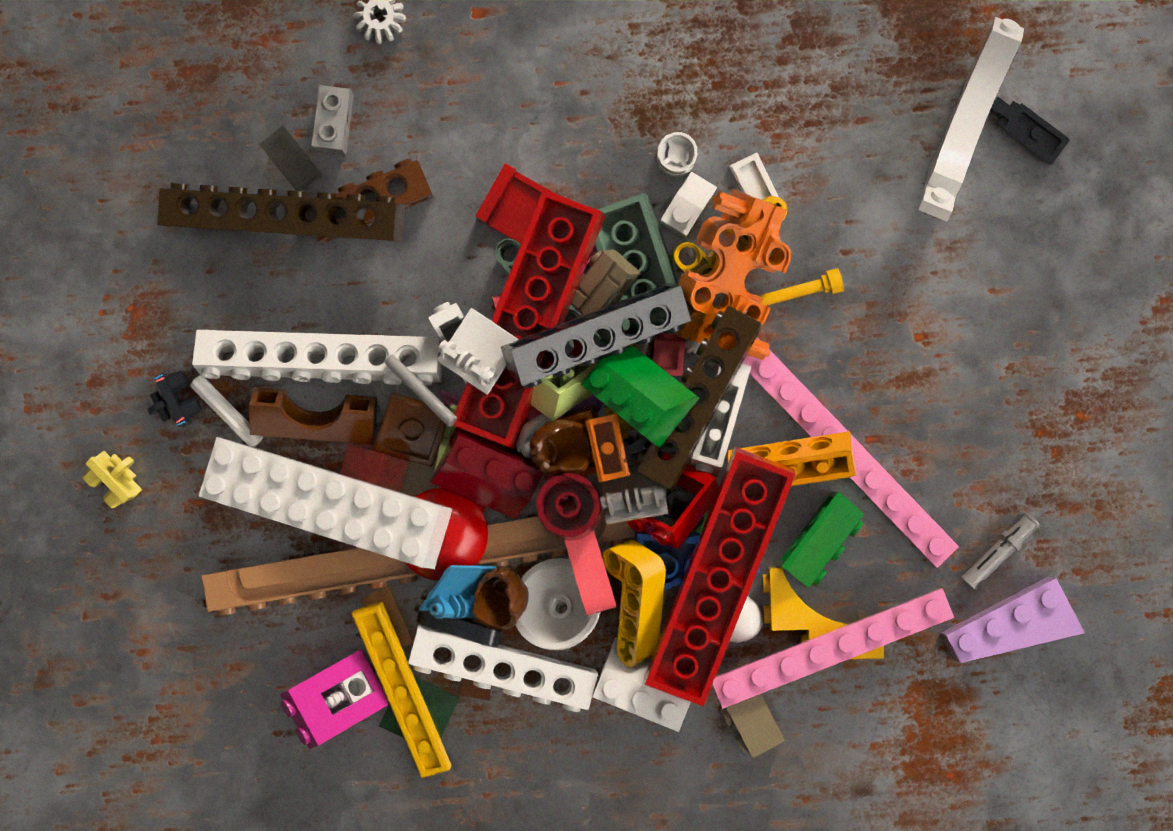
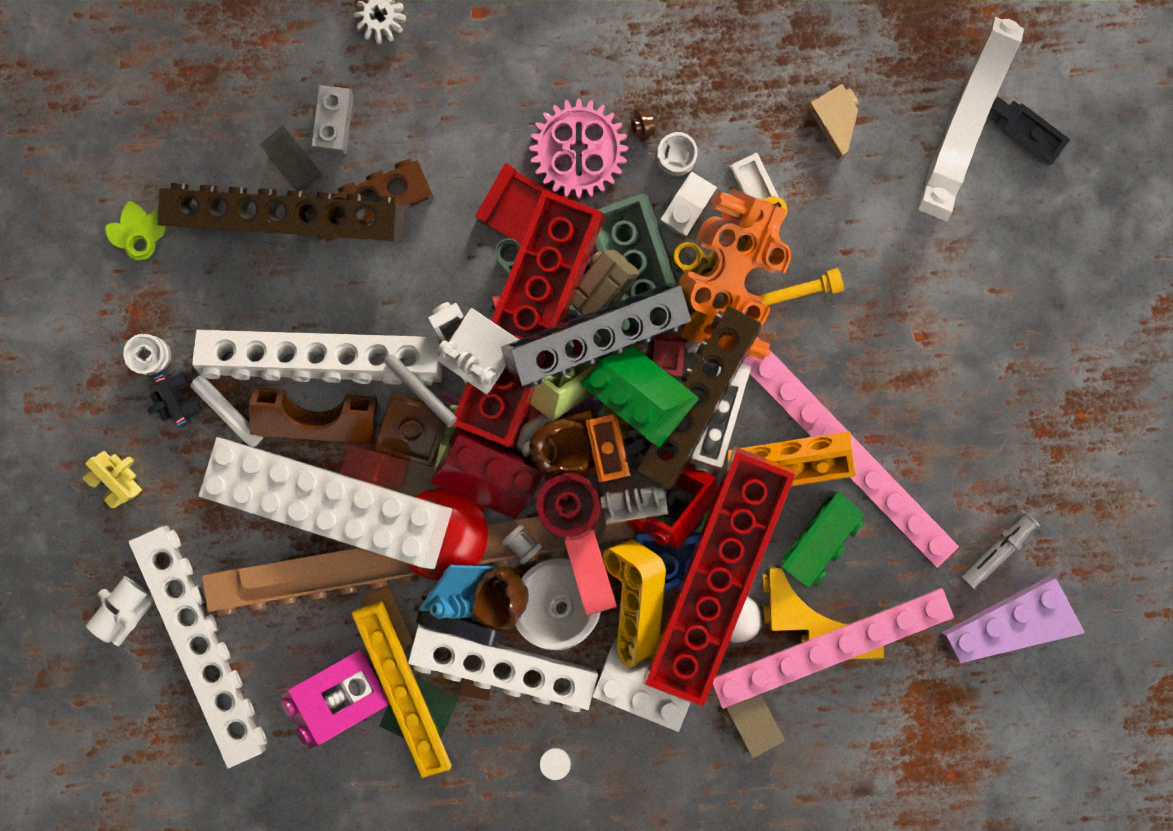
(119, 611): none -> white pin
(133, 227): none -> lime plate
(147, 354): none -> white wheel
(233, 748): none -> white brick
(521, 544): none -> light grey bush
(555, 763): none -> white tile
(606, 149): none -> bright pink gear
(643, 125): none -> reddish brown plate
(836, 117): none -> tan slope

